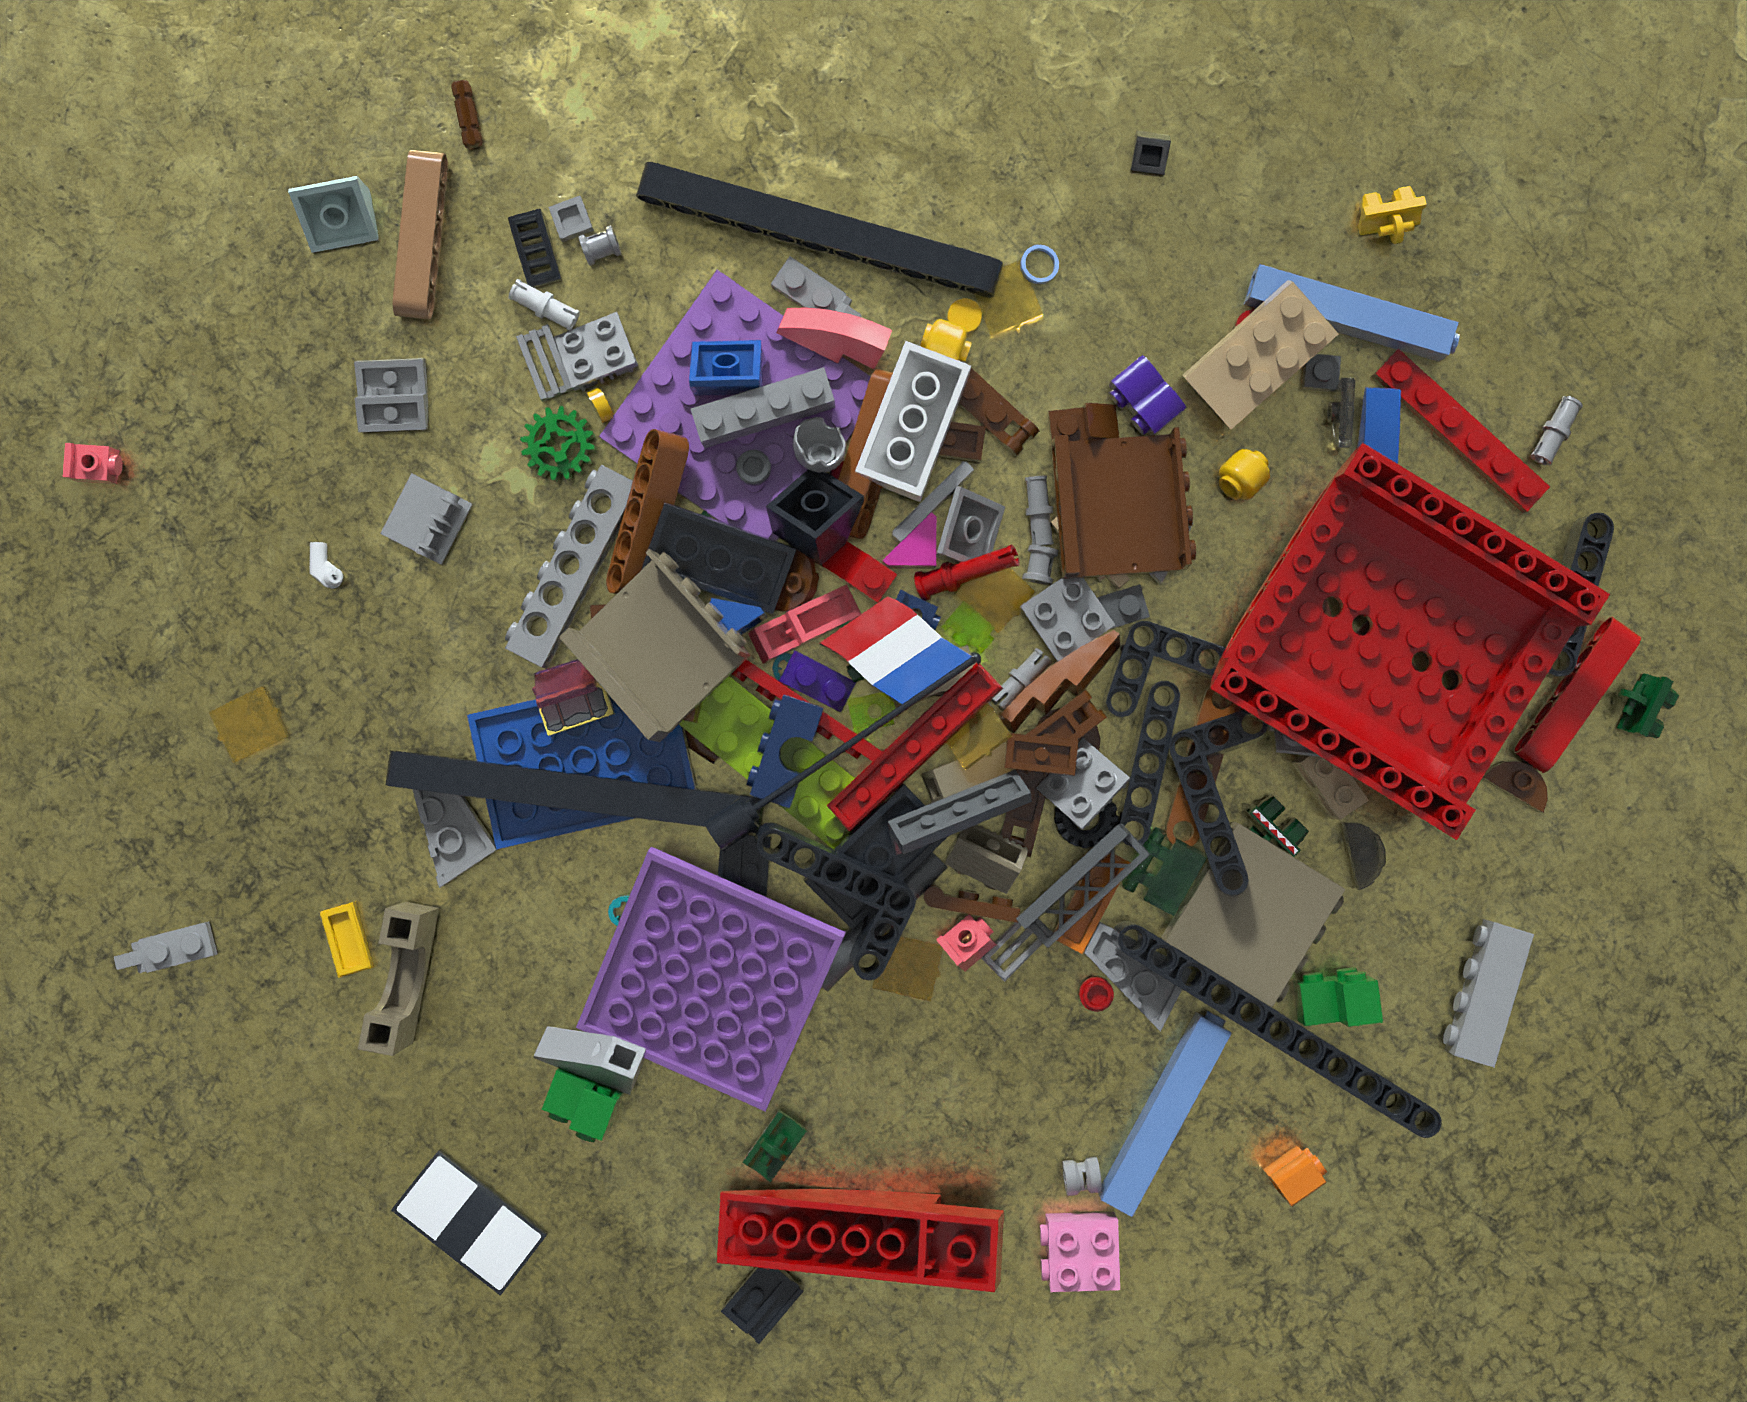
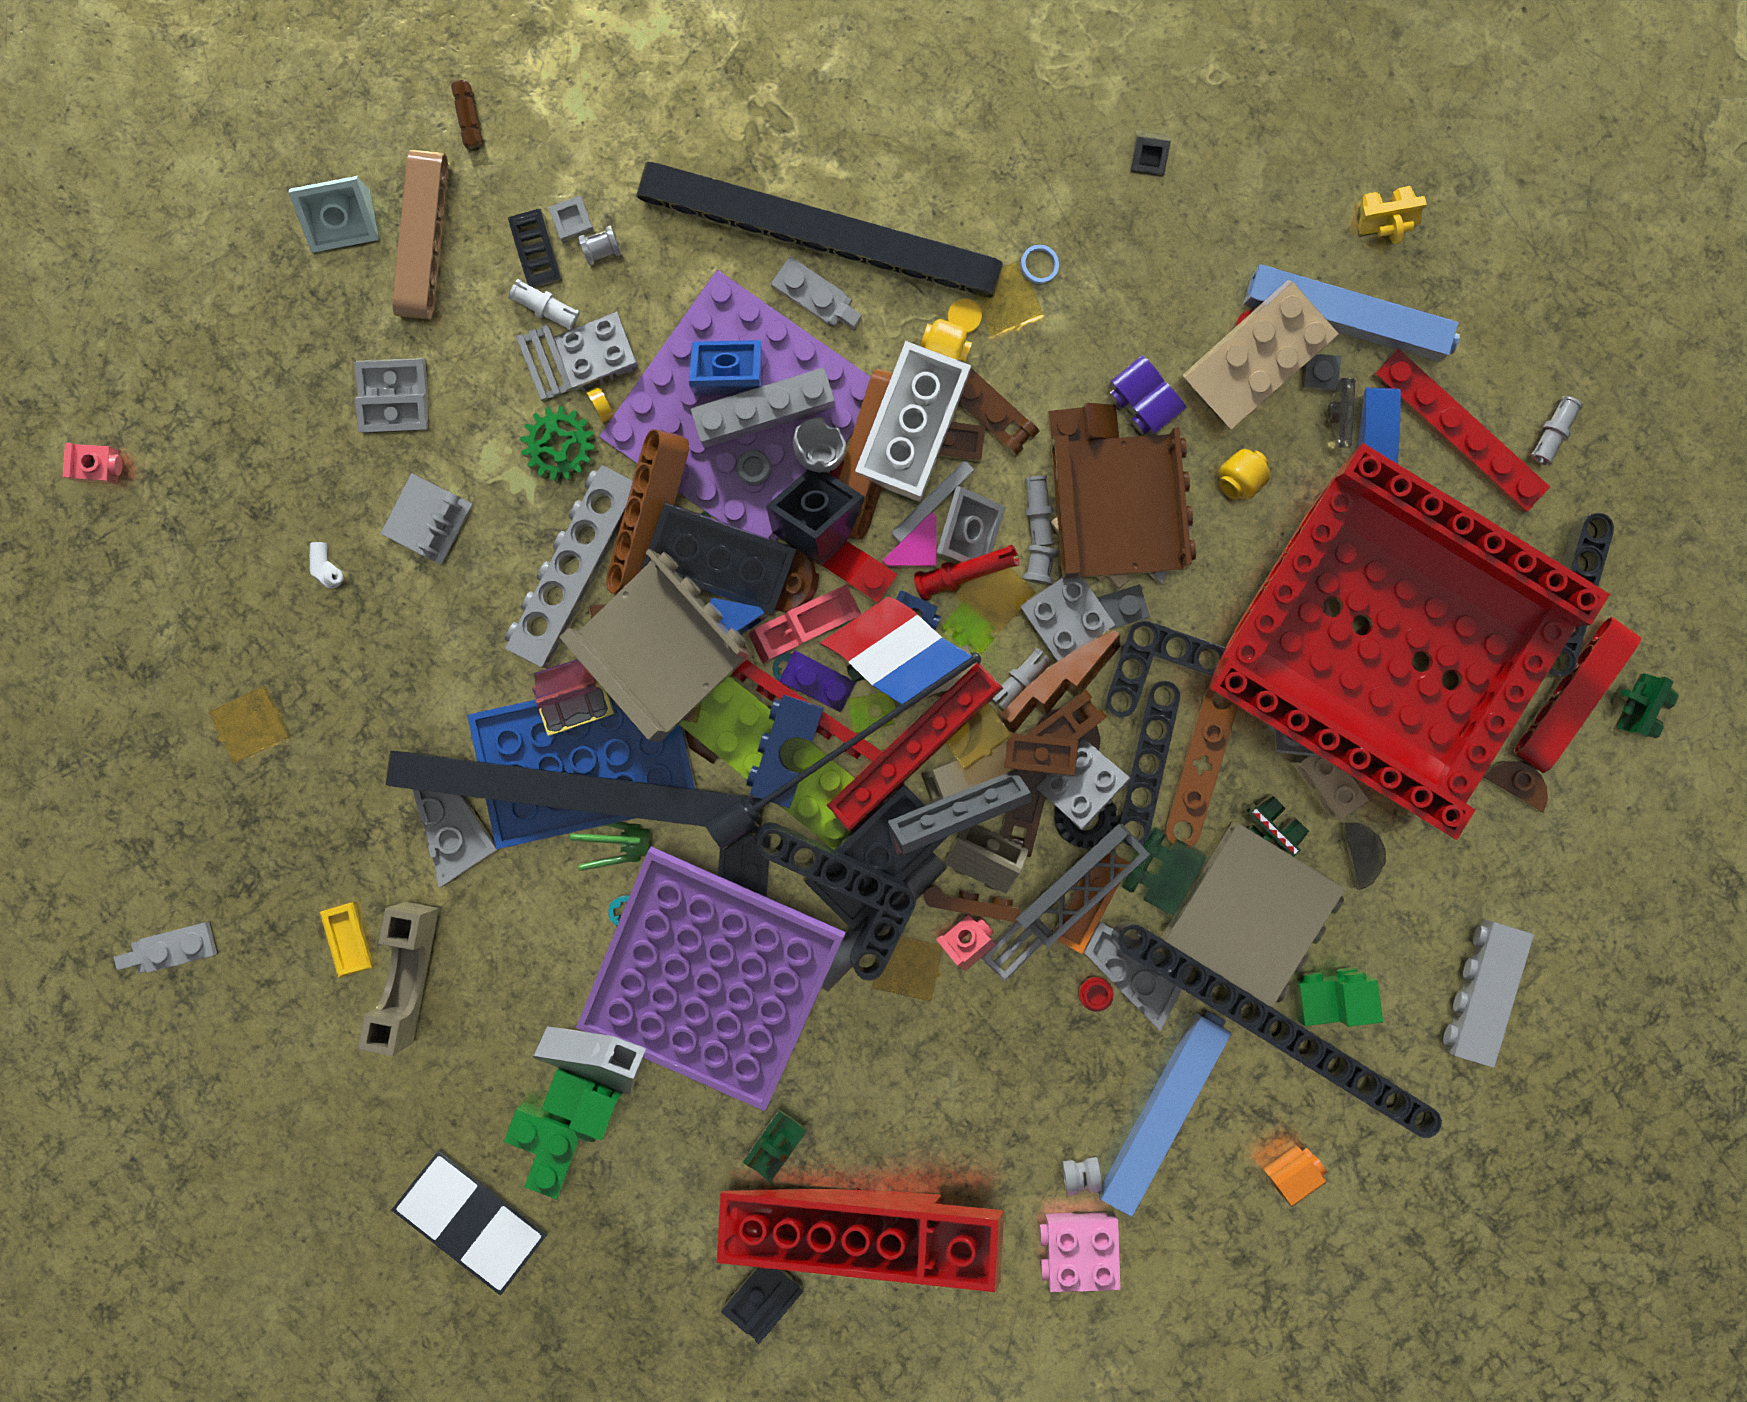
(550, 1141): none -> green brick
(633, 842): none -> bright green plant
(835, 334): coral slope -> none
(1209, 794): black beam -> none

